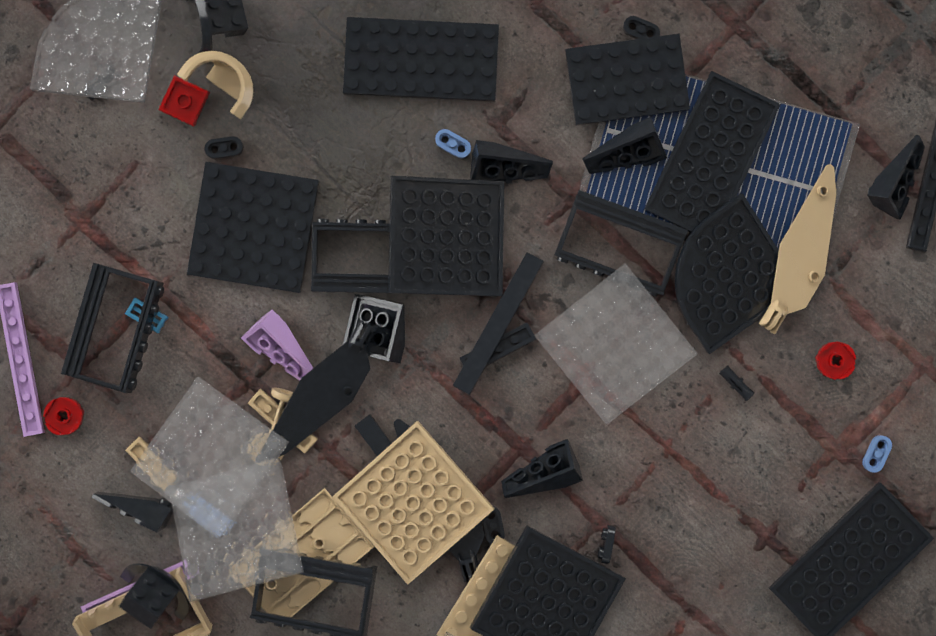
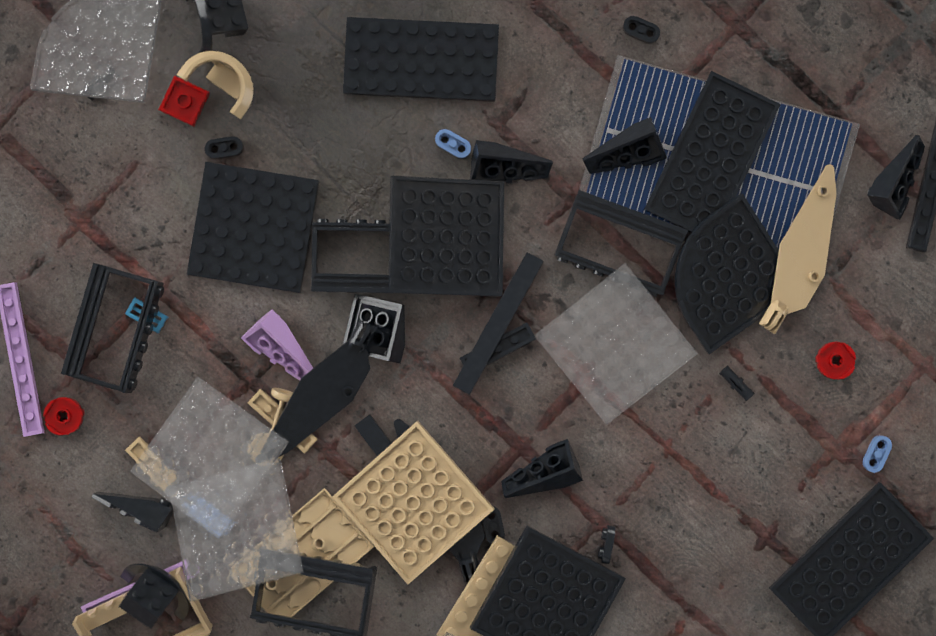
(627, 79): black plate -> none

